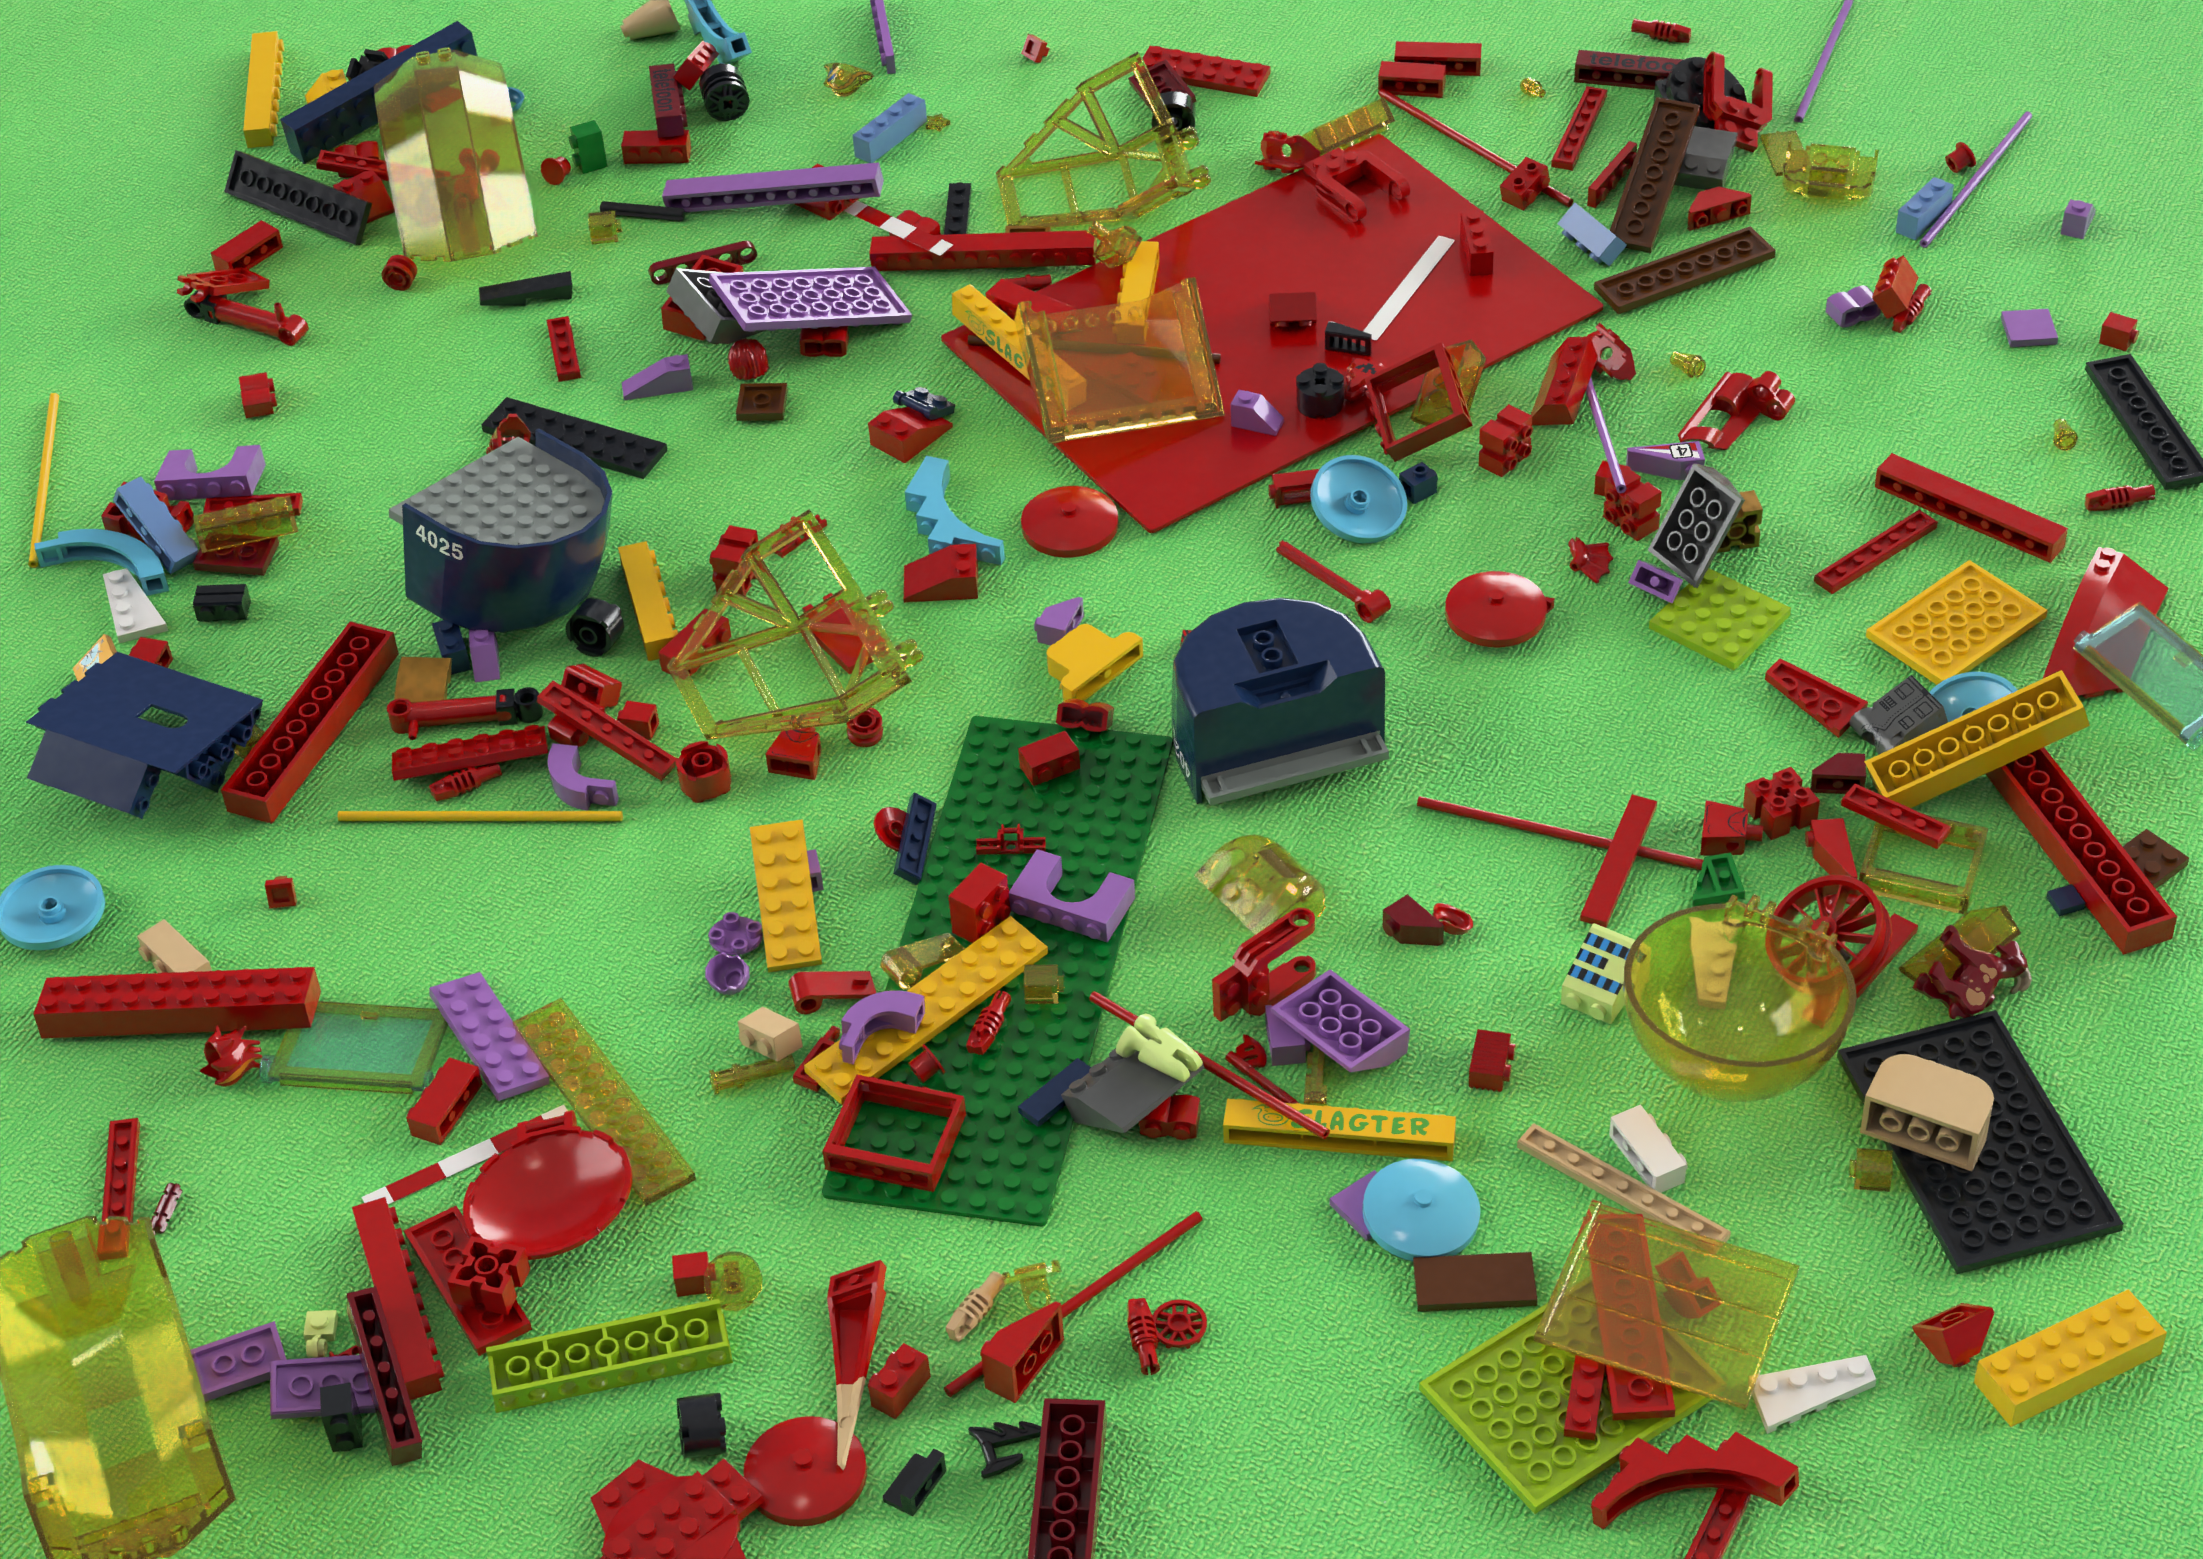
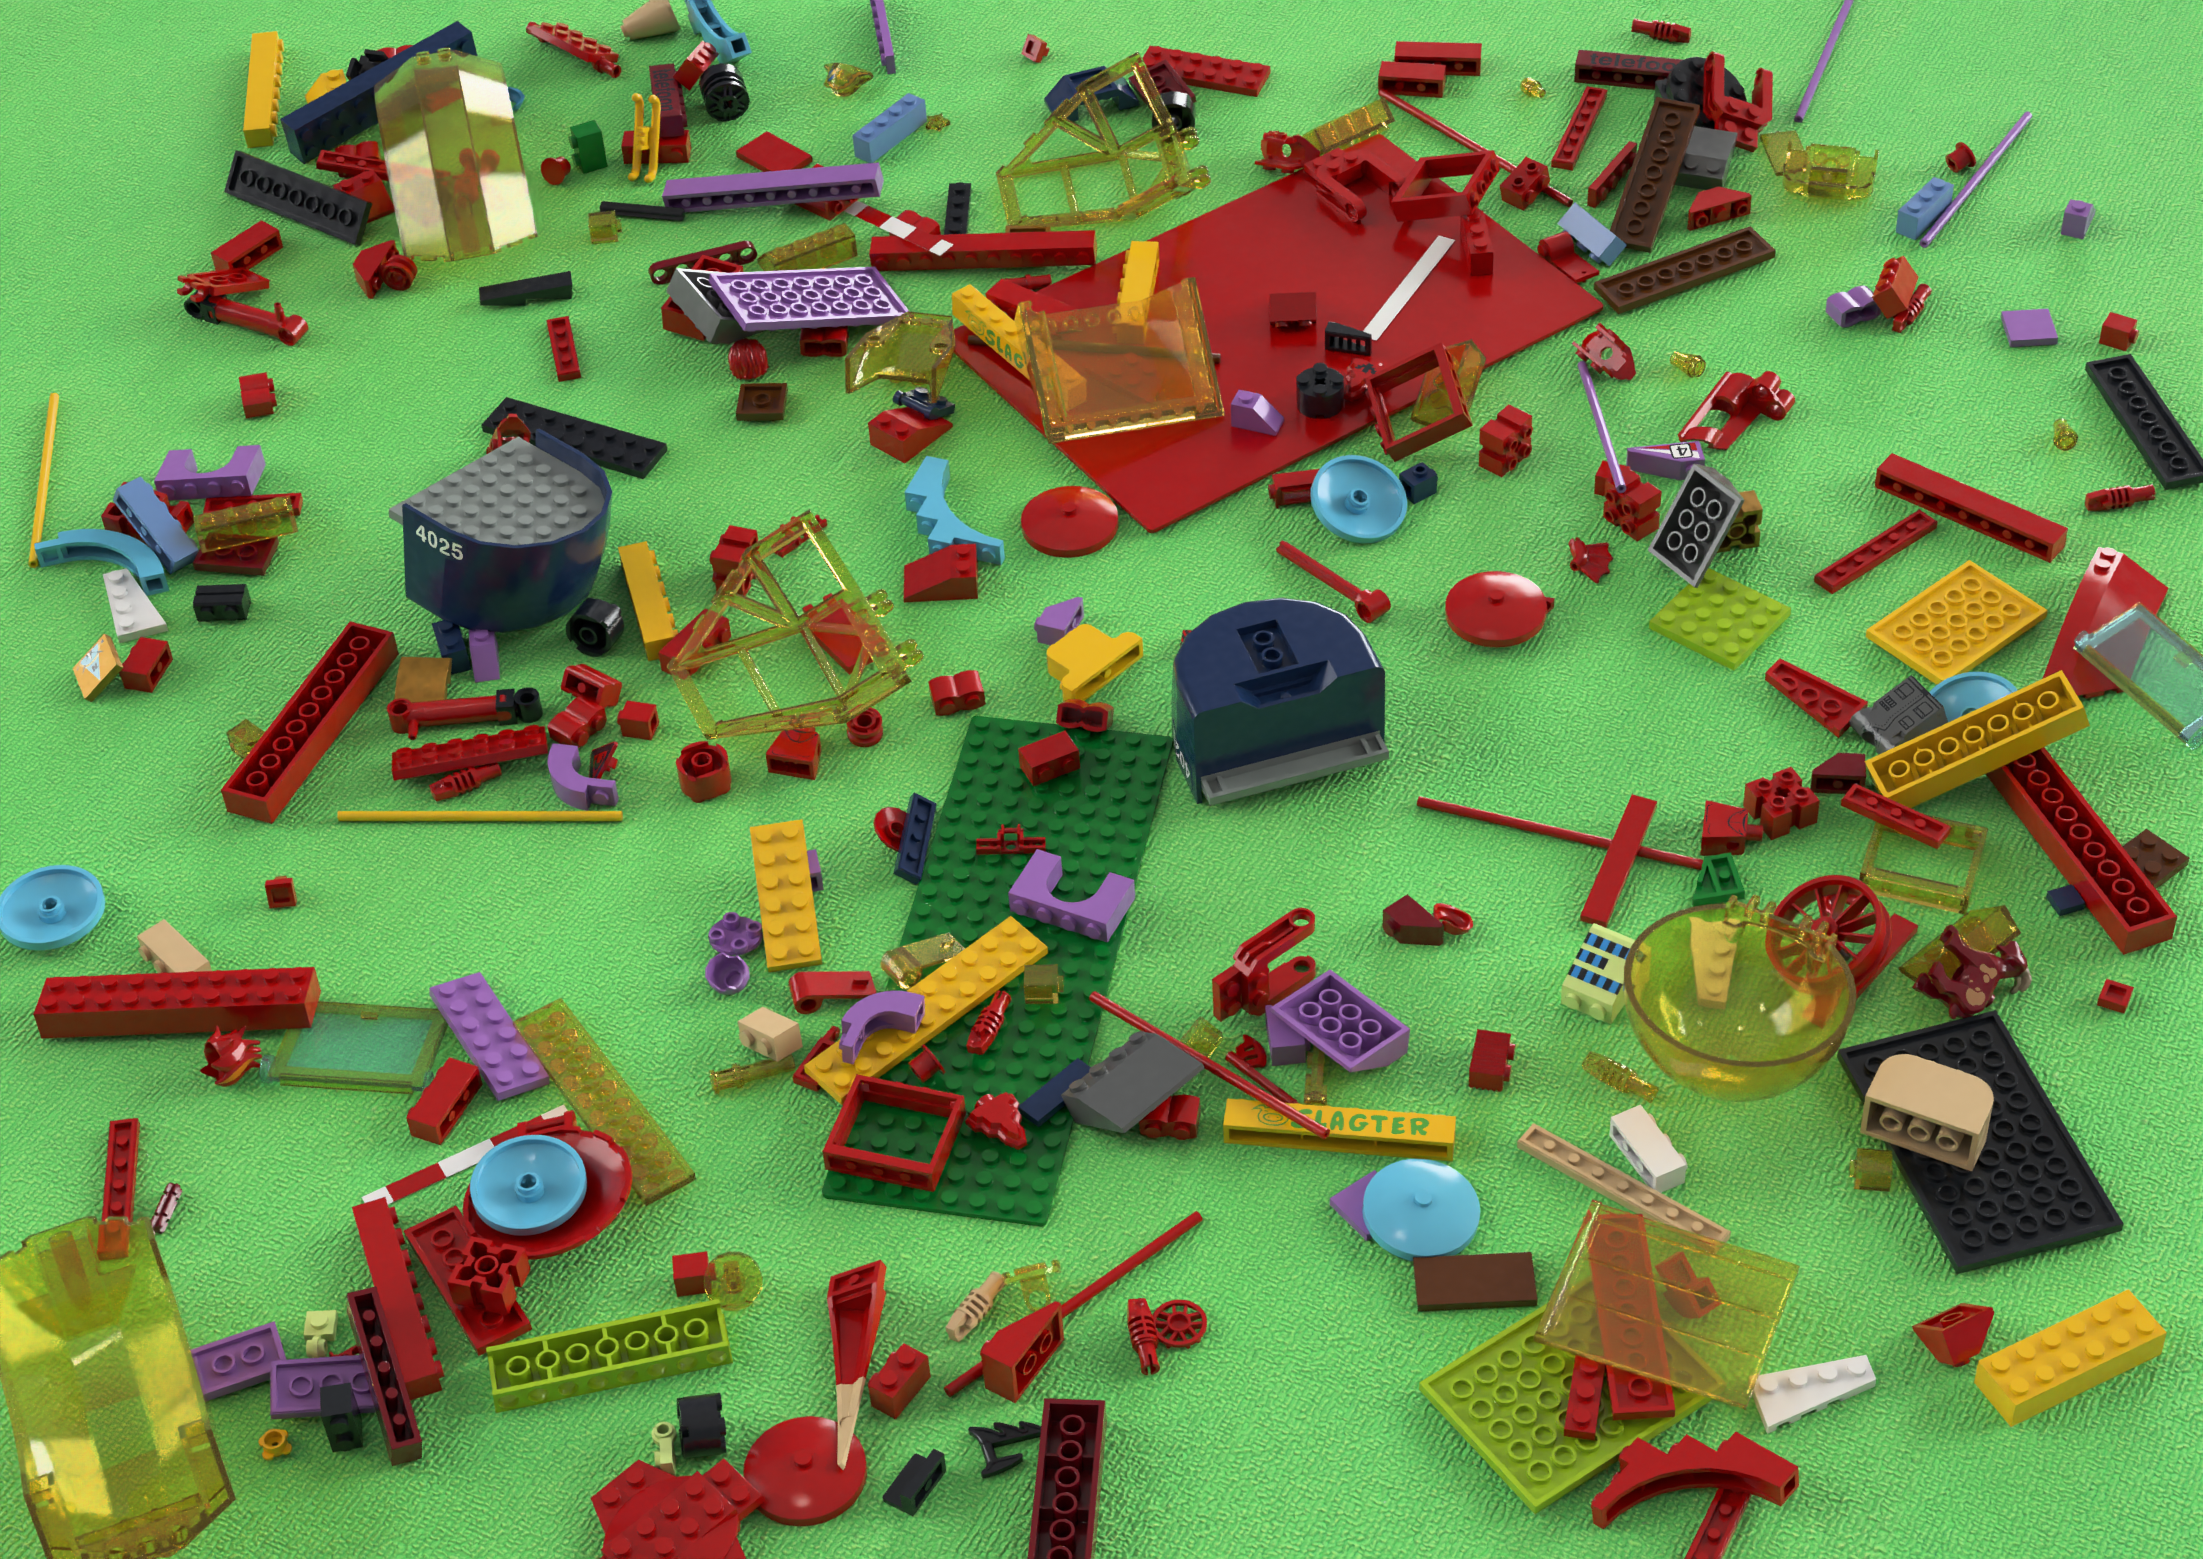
(113, 757): dark blue panel -> none
(274, 1437): none -> yellow plate
(369, 266): none -> red slope
(528, 1185): none -> medium azure dish
(577, 45): none -> red plate
(602, 760): none -> piece
(607, 730): red plate -> none
(645, 137): none -> yellow piece
(661, 378): medium lavender slope -> none
(664, 1436): none -> yellowish green plate
(773, 154): none -> red tile
(812, 252): none -> clear yellow slope
(904, 349): none -> clear yellow windscreen
(956, 692): none -> red brick
(979, 903): red brick -> none
(998, 1119): none -> red rock
(1065, 88): none -> dark blue slope
(1115, 245): clear yellow brick -> none
(1162, 1051): yellowish green piece -> none
(1203, 1037): none -> clear yellow panel
(1260, 881): clear yellow piece -> none
(1410, 203): none -> red window
(1560, 253): none -> red door
(1565, 382): red slope -> none
(1618, 1076): none -> clear yellow hinge
(1655, 580): medium lavender slope -> none
(1831, 846): red slope -> none
(2115, 996): none -> red plate

